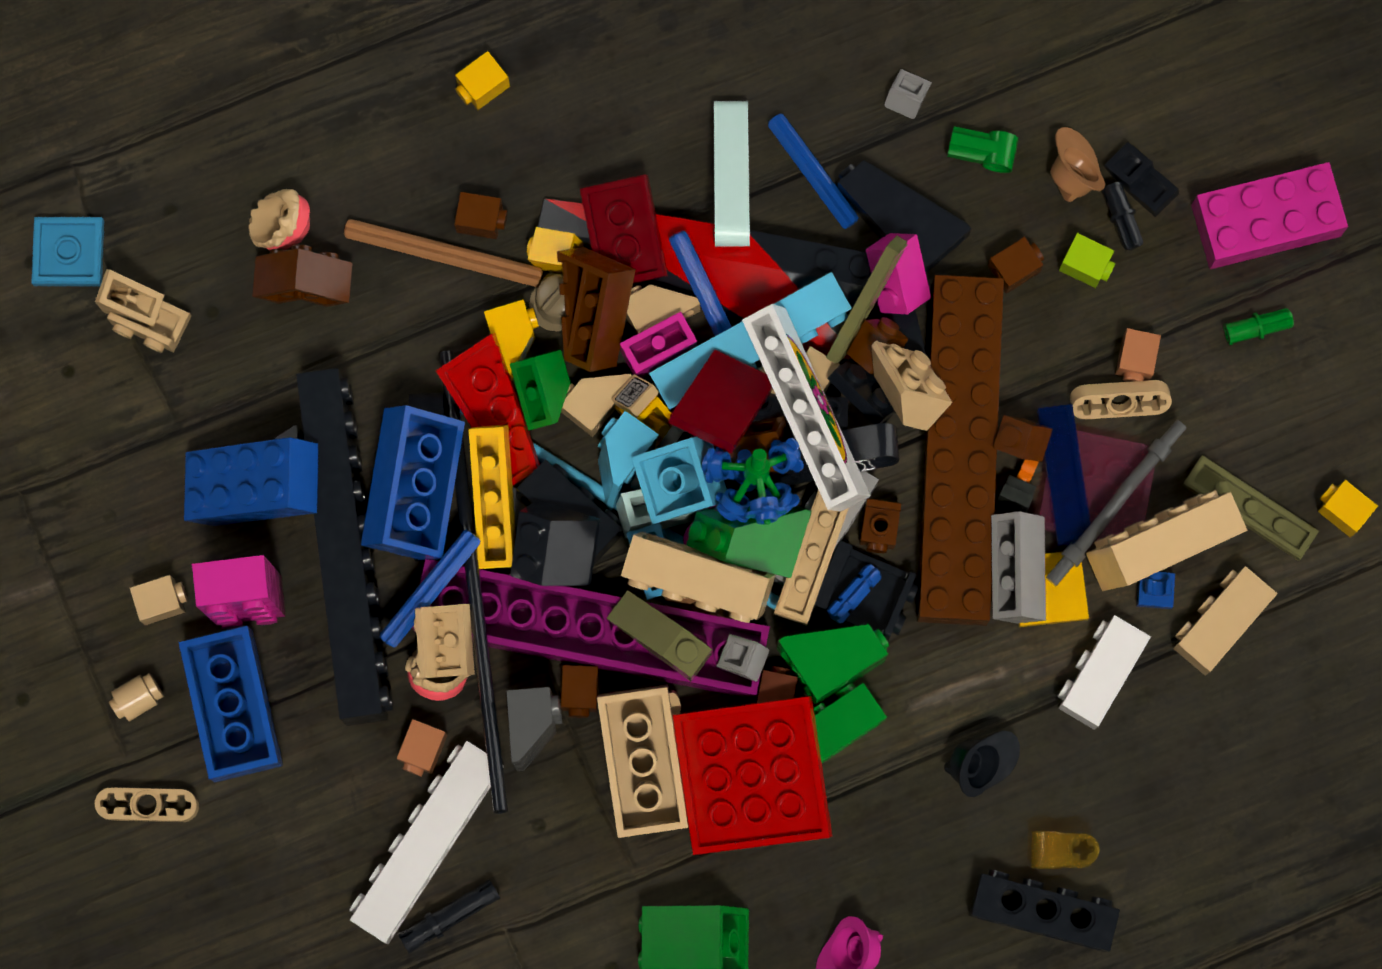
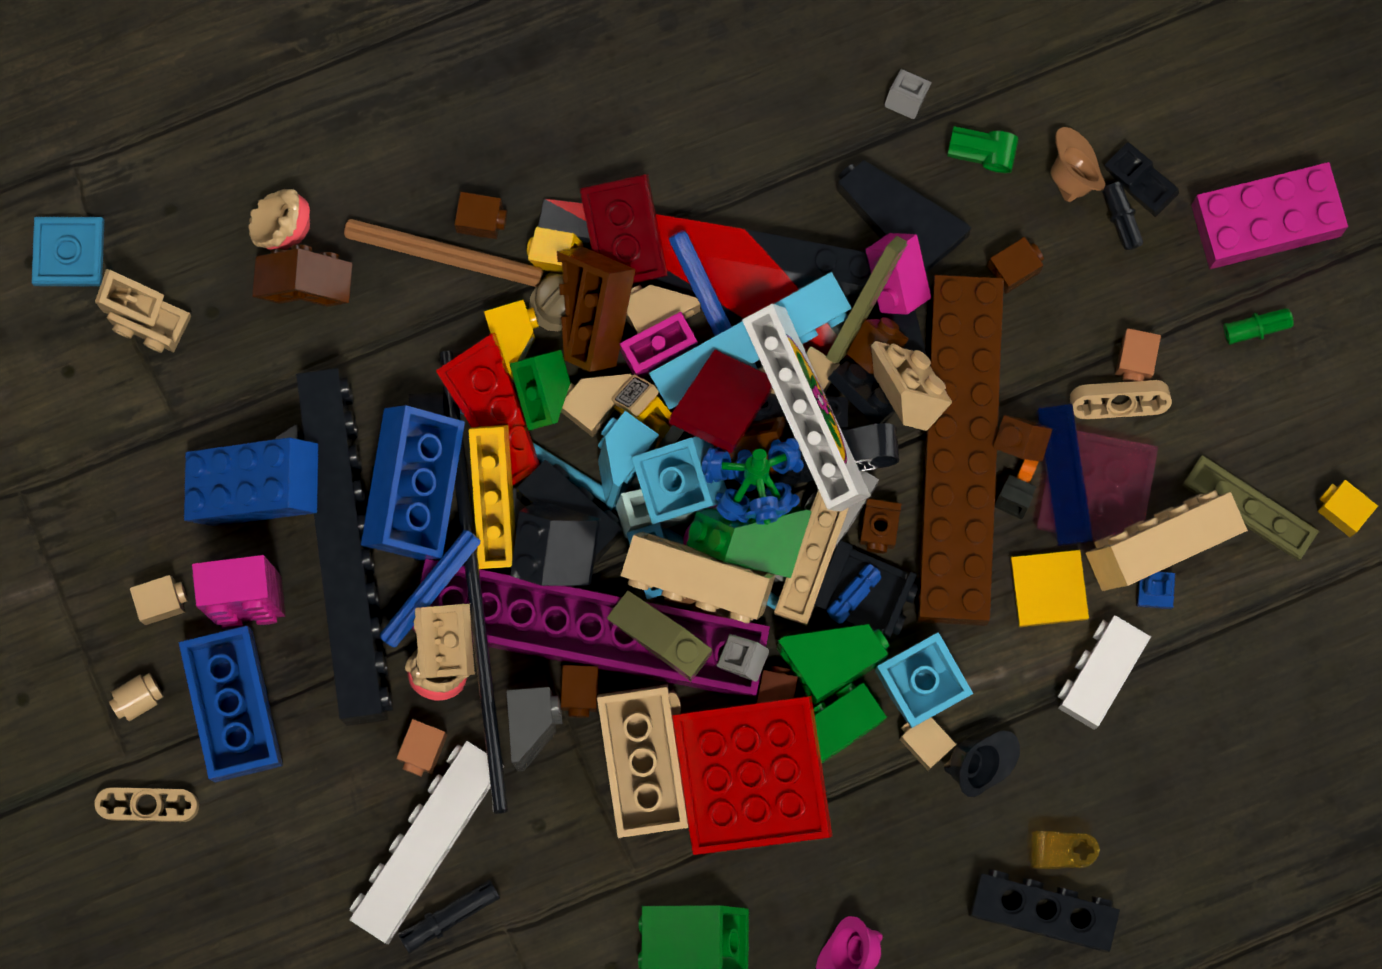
(481, 81): yellow brick -> none
(731, 174): light aqua beam -> none
(813, 171): blue axle -> none
(923, 680): none -> medium azure slope
(927, 742): none -> tan brick
(1018, 567): light grey brick -> none
(1074, 553): dark grey bar -> none
(1088, 261): lime brick -> none
(1223, 619): tan brick -> none

